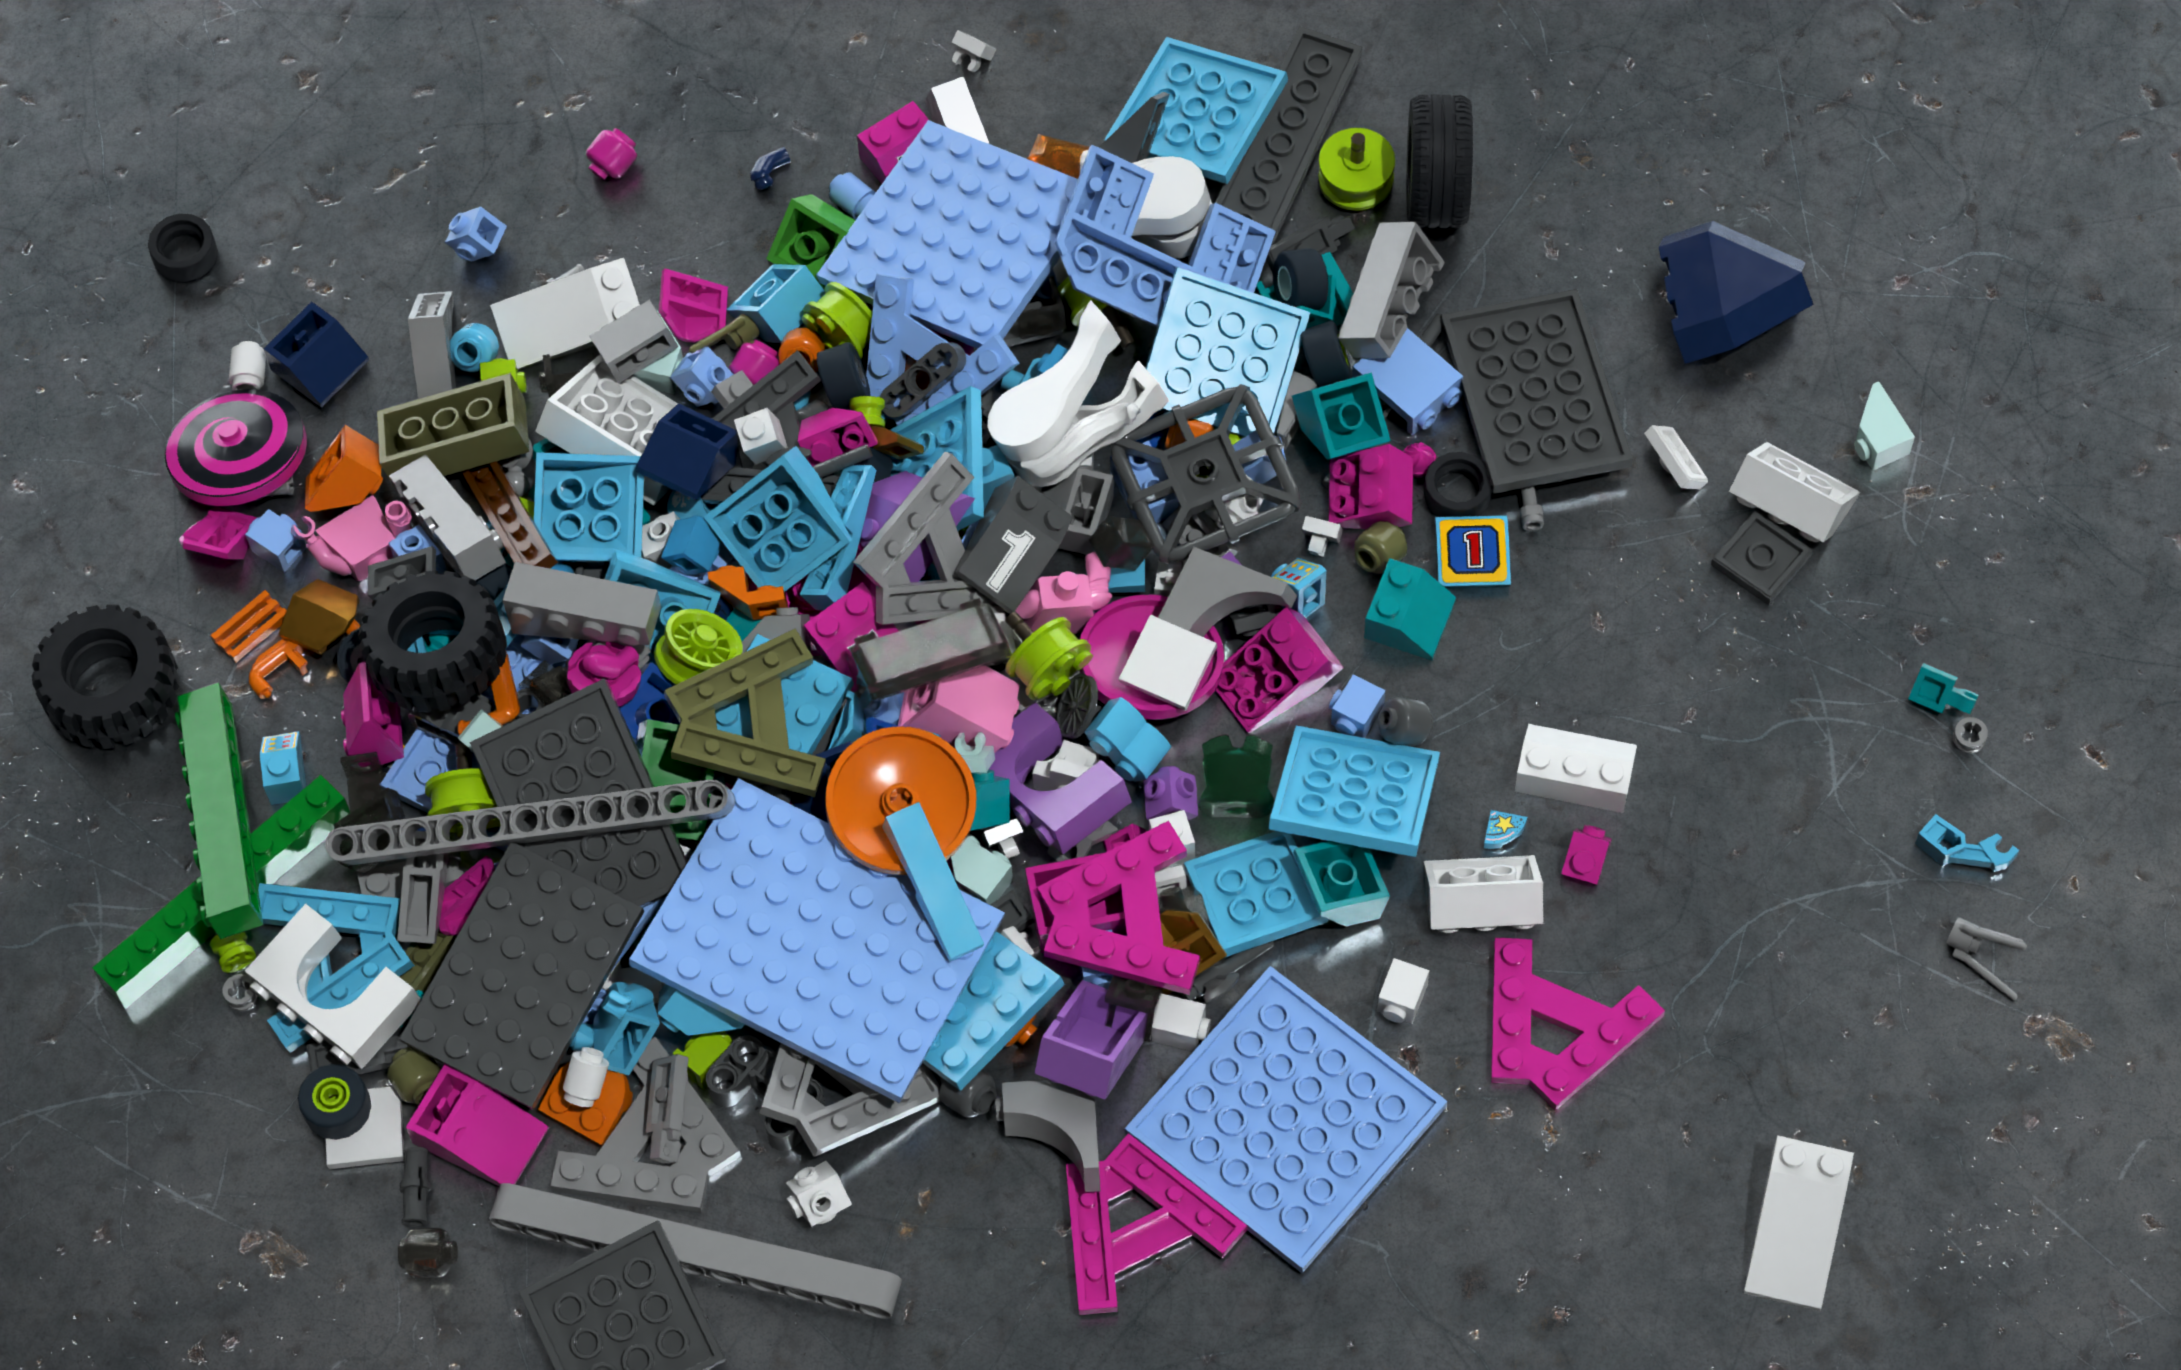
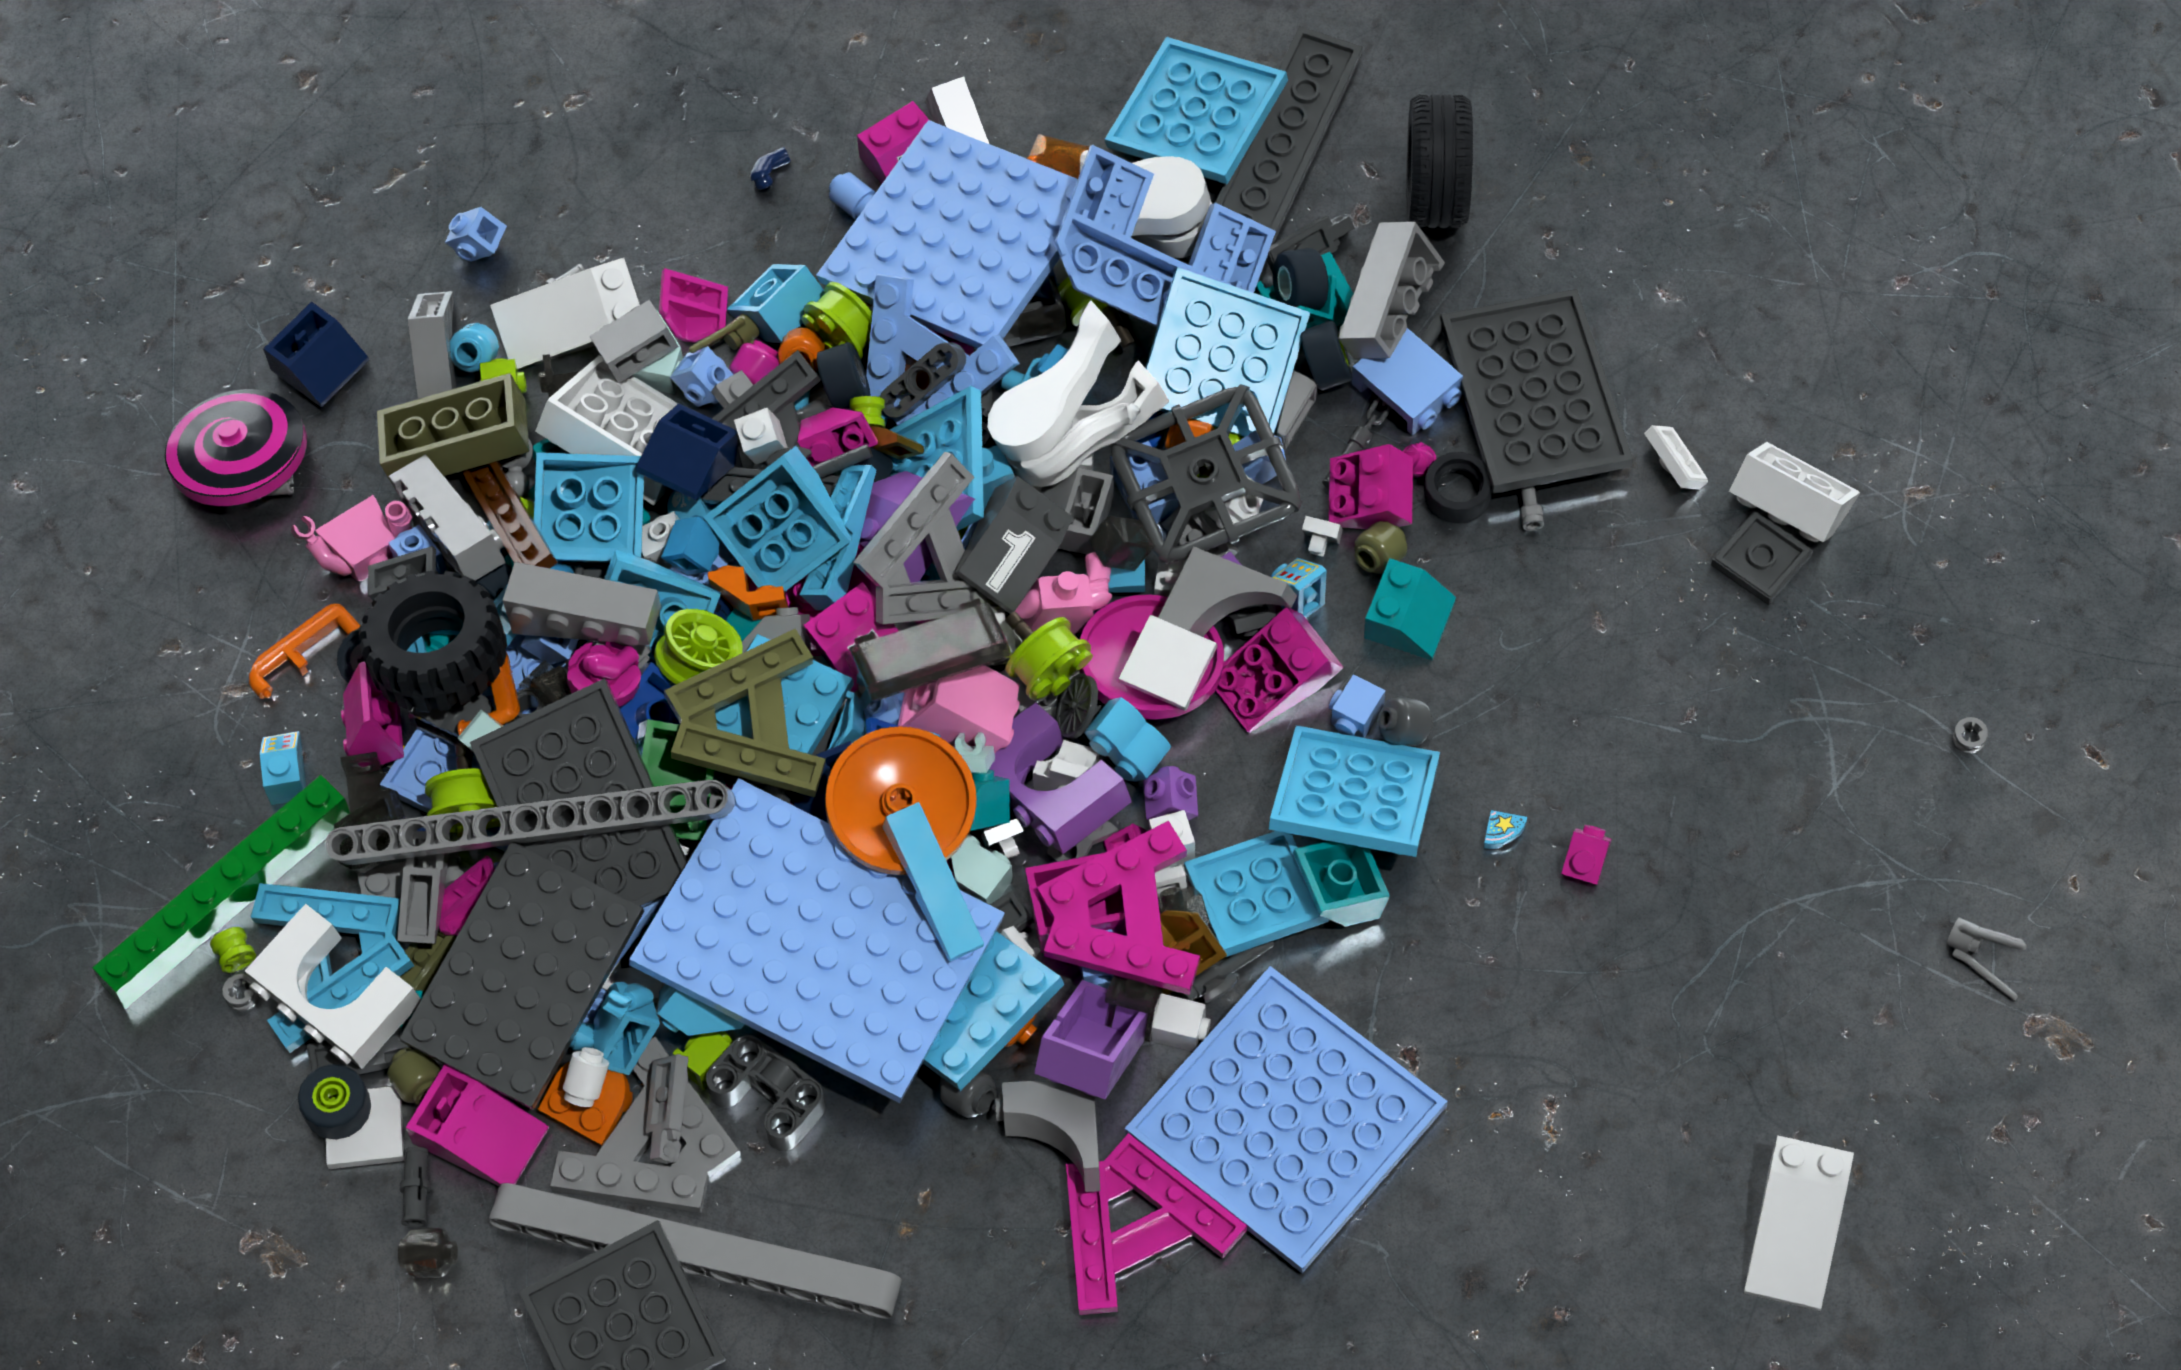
(91, 638): black tyre -> none
(176, 226): black tyre -> none
(218, 812): brick -> none
(219, 534): dark pink slope -> none
(245, 623): orange tile -> none
(247, 366): white brick -> none
(273, 541): light blue brick -> none
(318, 615): pearl gold slope -> none
(344, 473): orange slope -> none
(611, 154): dark pink head -> none
(809, 233): bright green slope -> none
(817, 1194): white brick -> none
(842, 1121): light grey plate -> none
(972, 47): white tile -> none
(1135, 137): dark grey slope -> none
(1236, 778): clear green piece -> none
(1342, 416): teal slope -> none
(1356, 169): lime wheel -> none
(1402, 991): white brick -> none
(1472, 551): slope -> none
(1483, 893): white slope -> none
(1575, 768): white slope -> none
(1601, 1029): dark pink plate -> none
(1727, 288): dark blue panel -> none
(1882, 431): light aqua slope -> none
(1936, 689): teal plate -> none
(1978, 855): medium azure piece -> none

